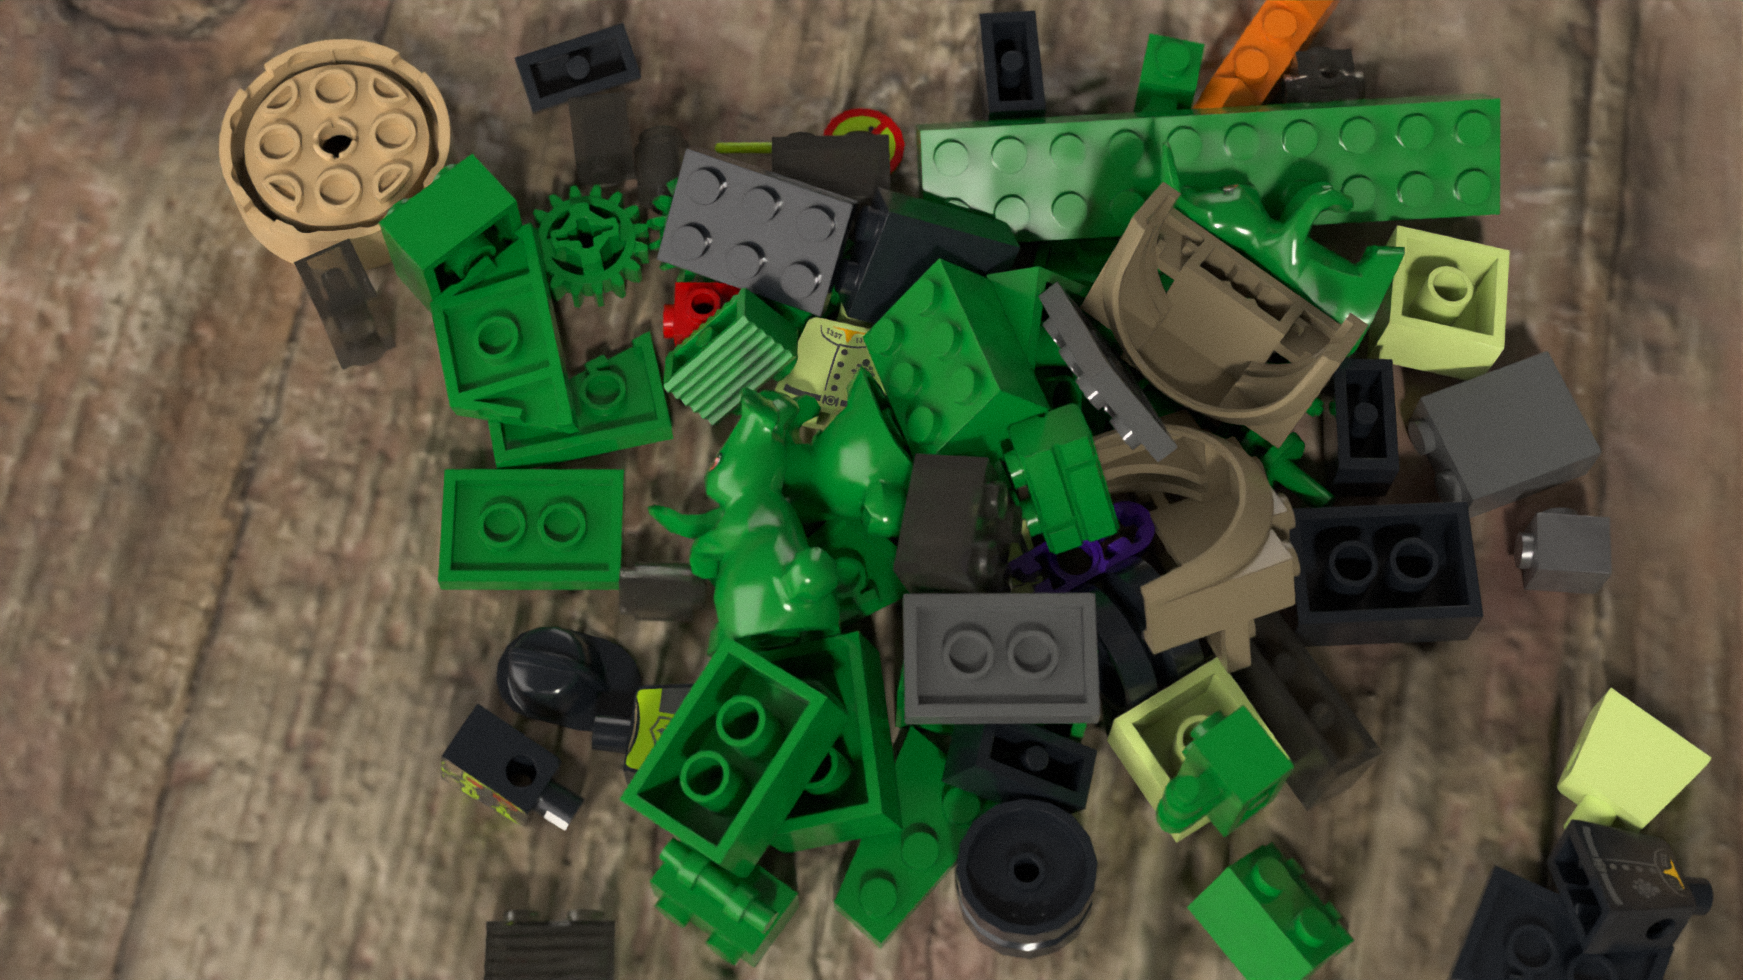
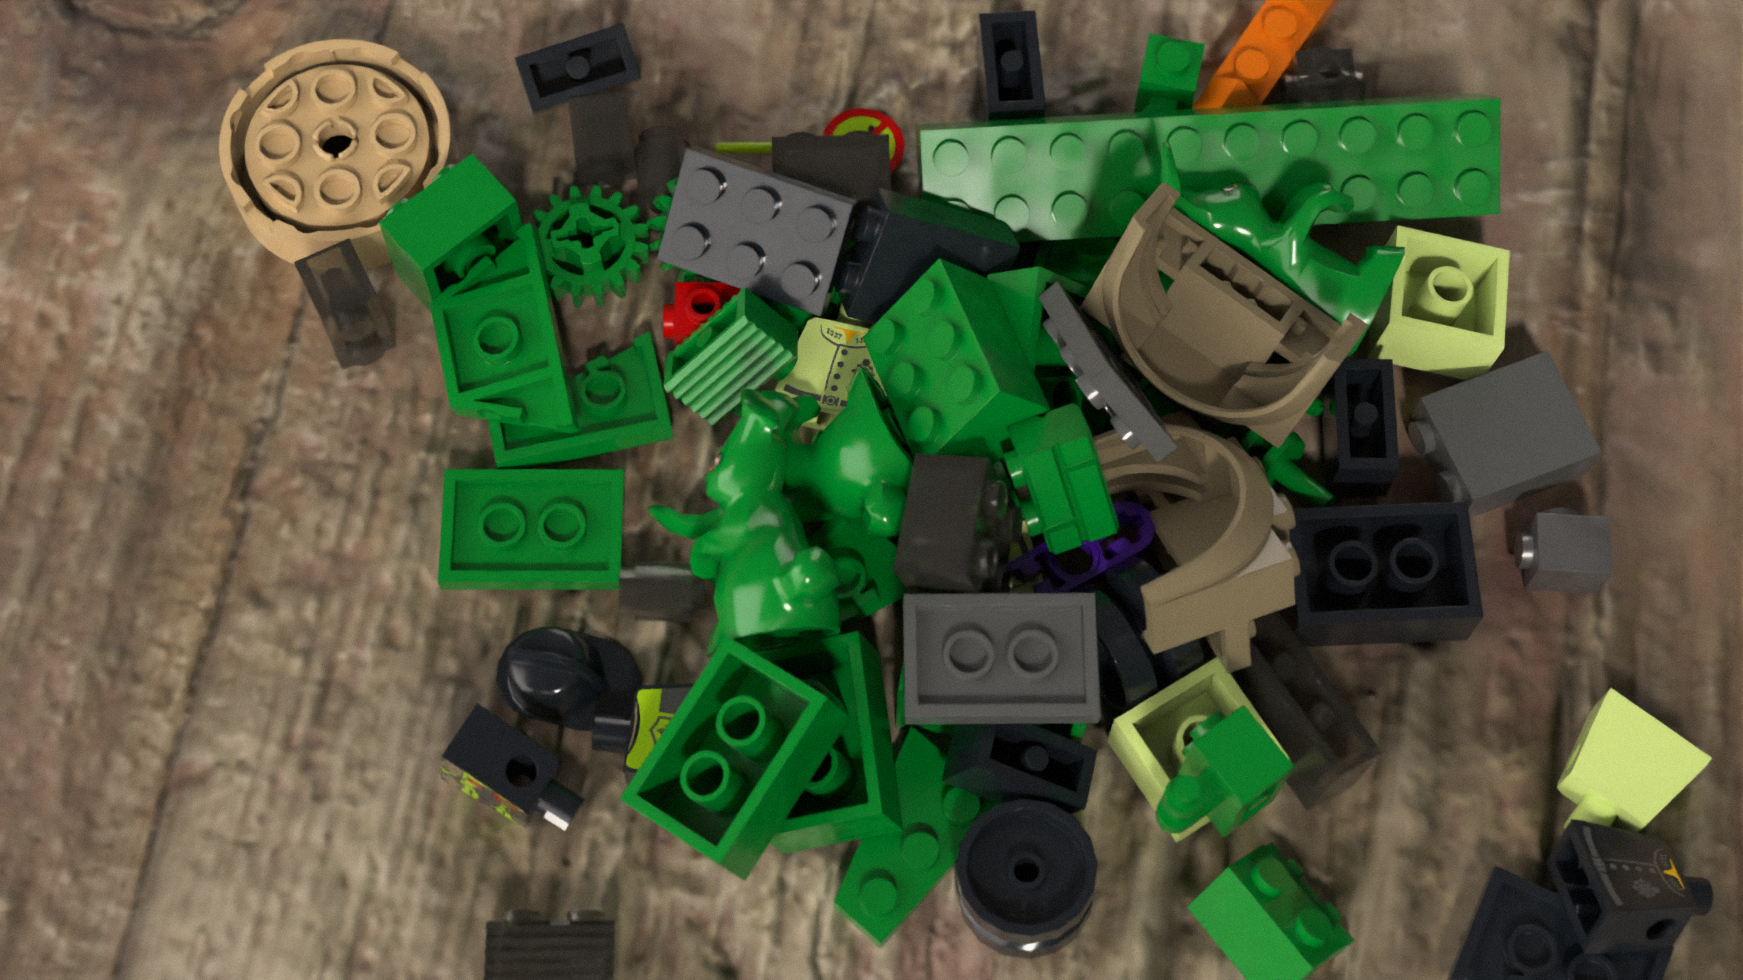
(735, 913): green brick -> none

